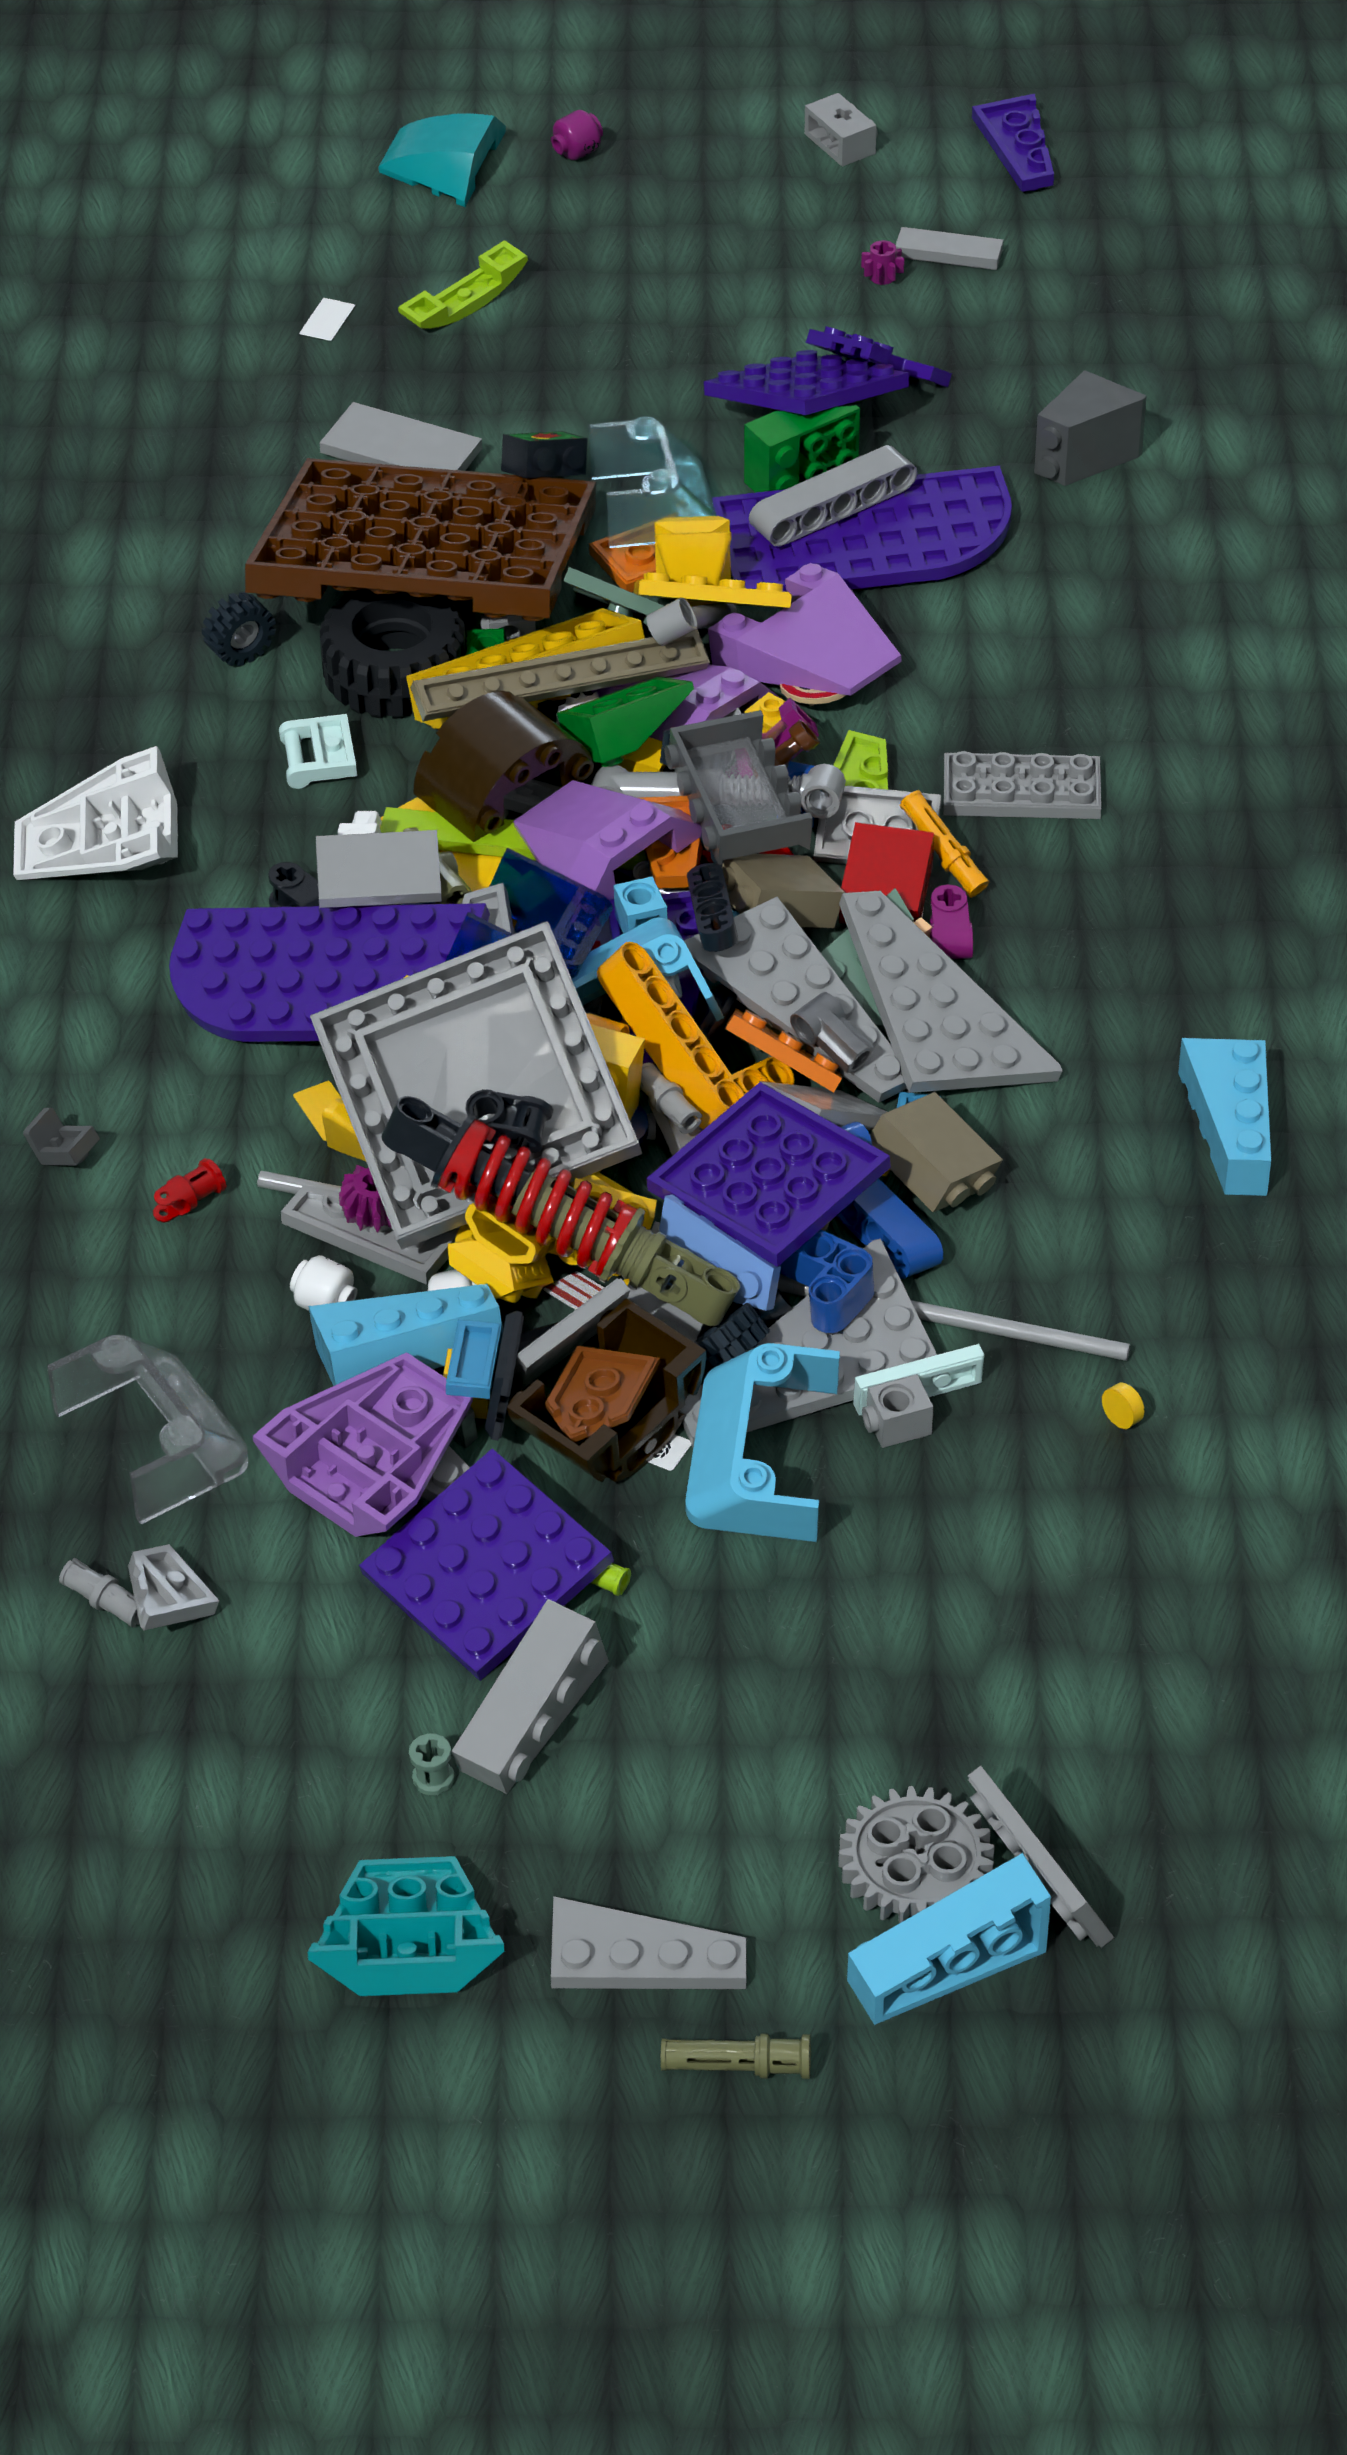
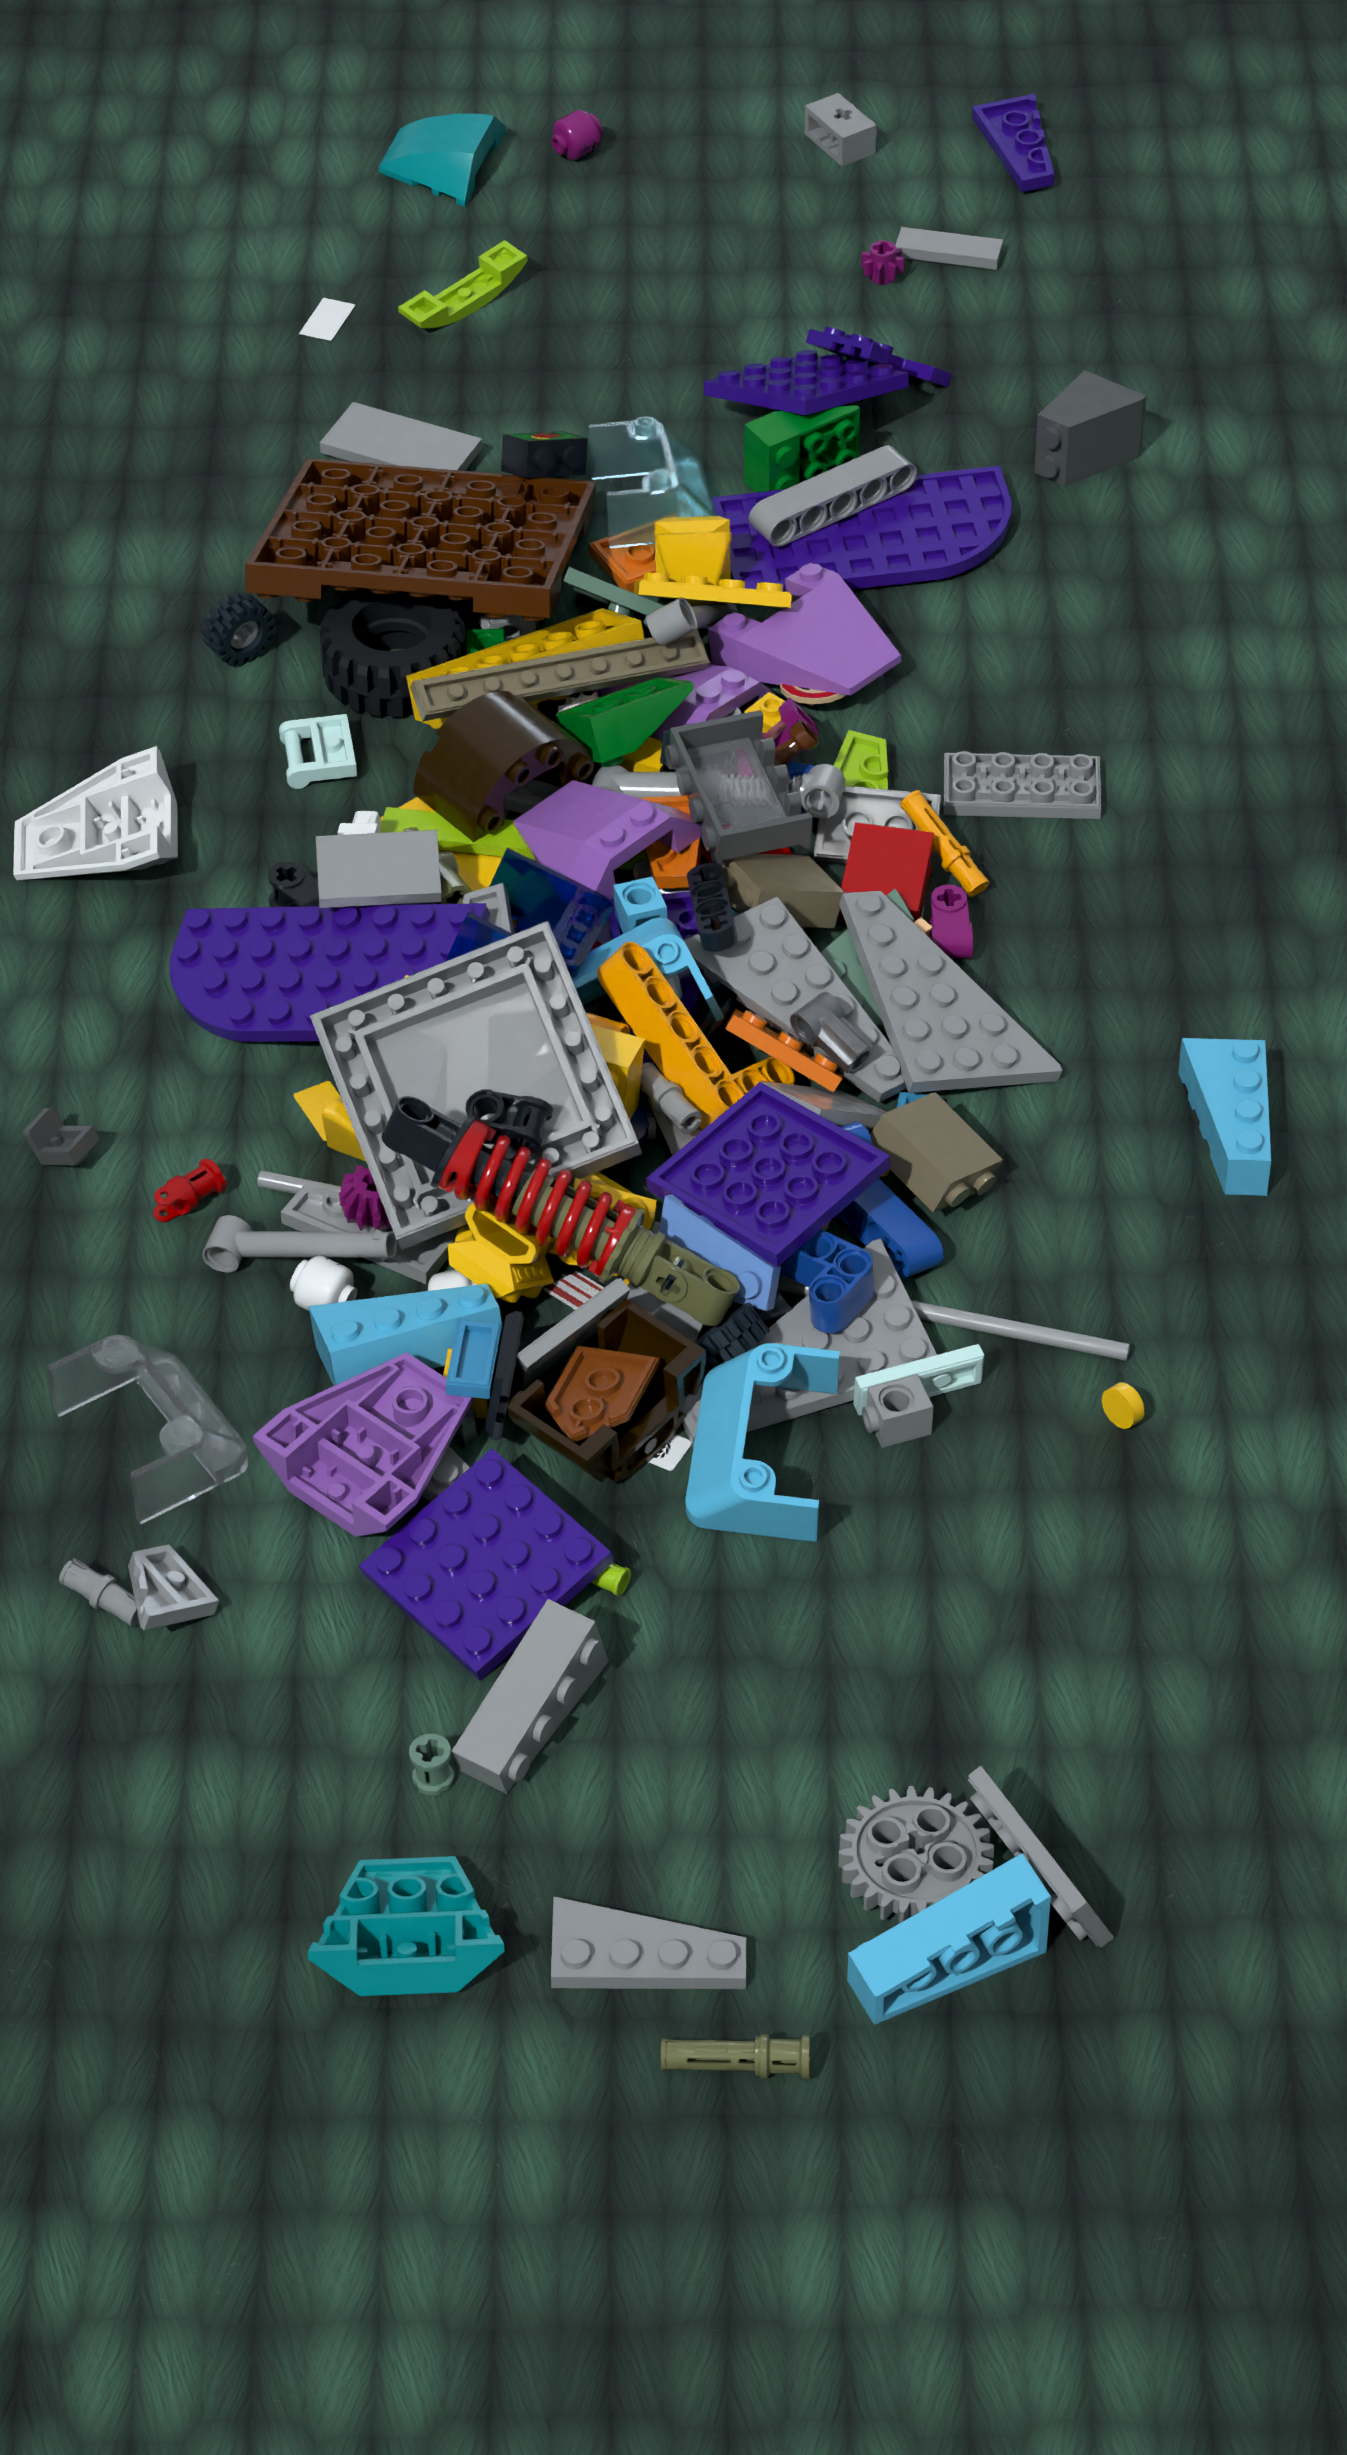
(234, 1239): none -> light grey piece

